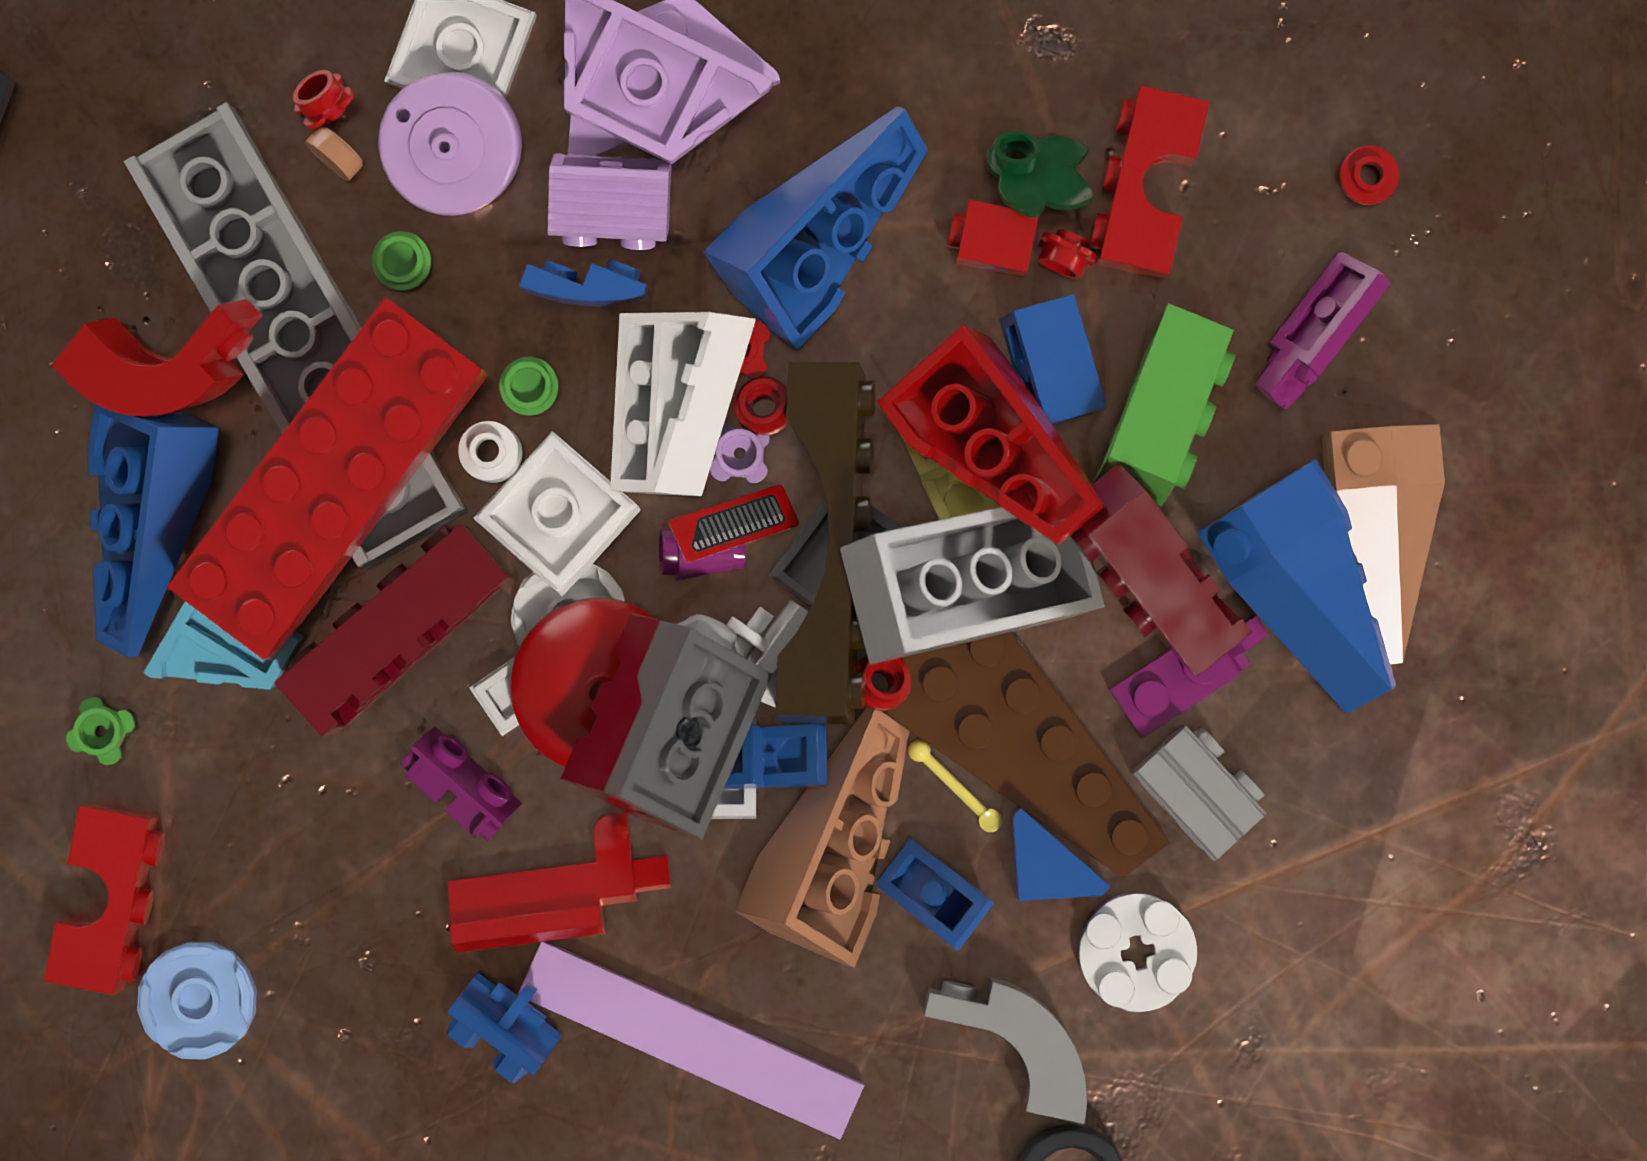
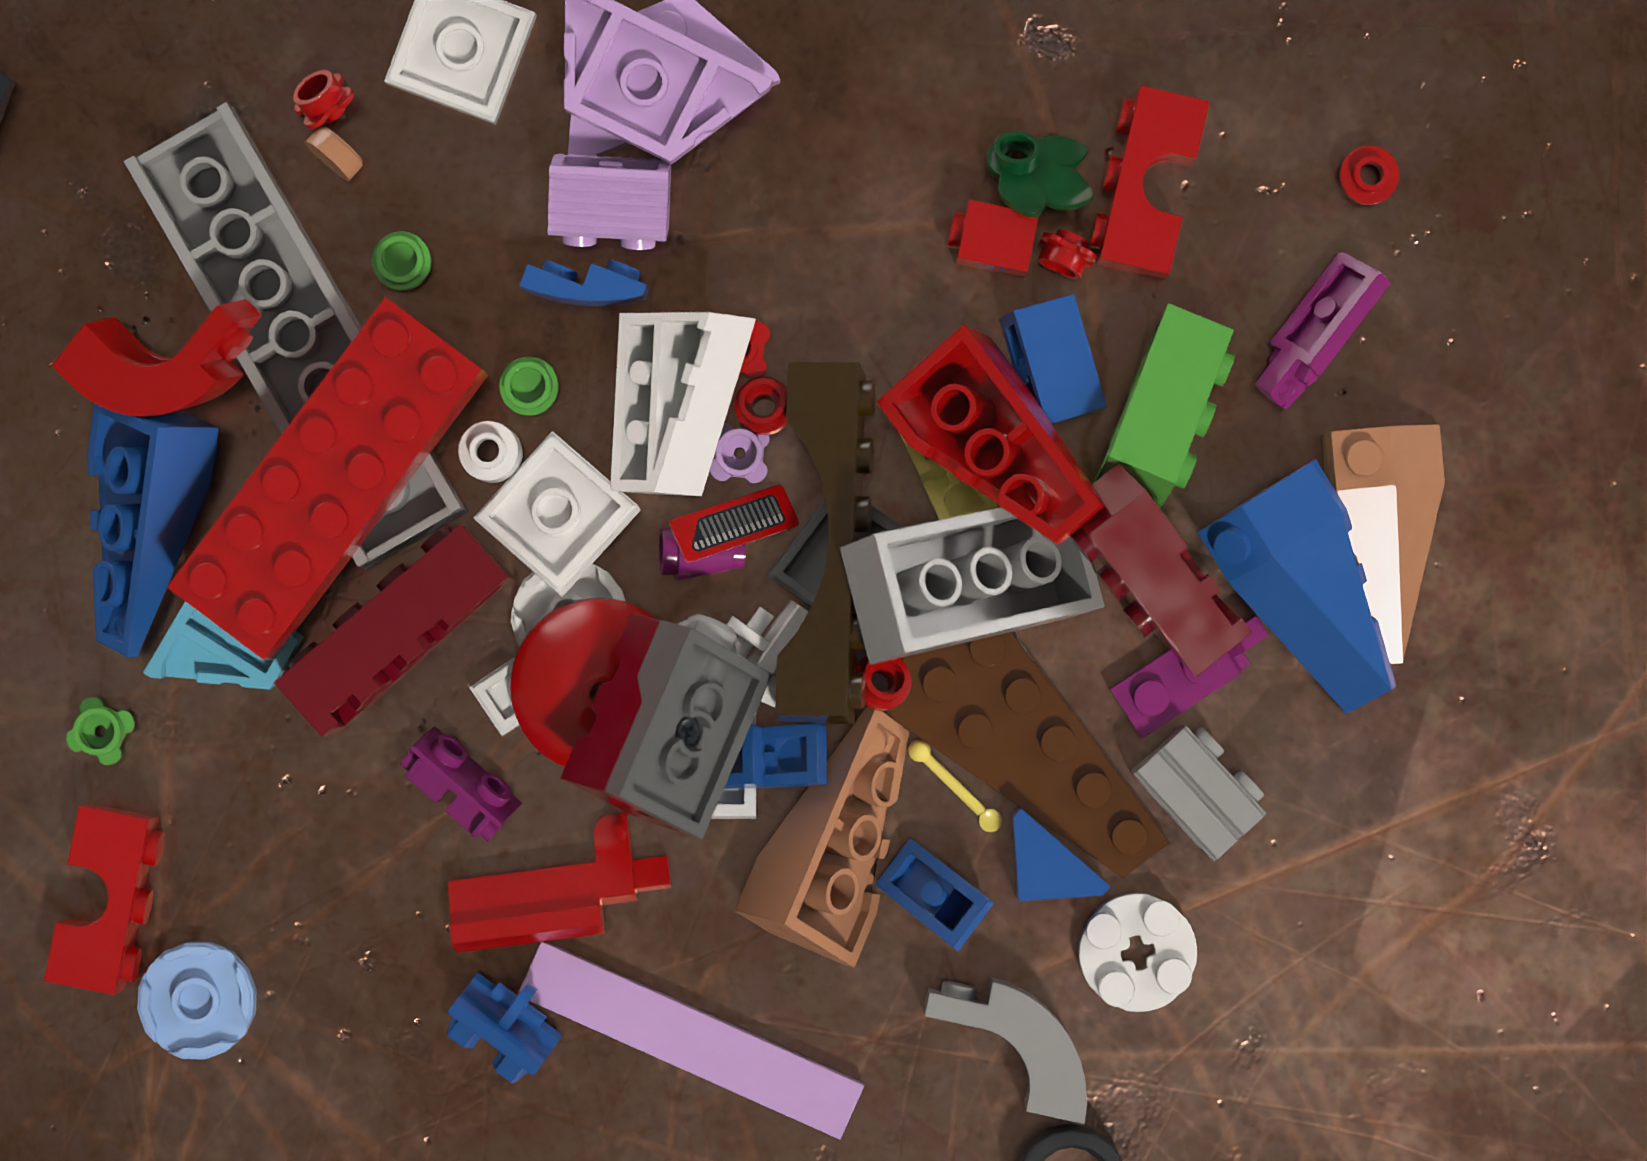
(449, 143): lavender wheel -> none
(803, 237): blue wedge -> none

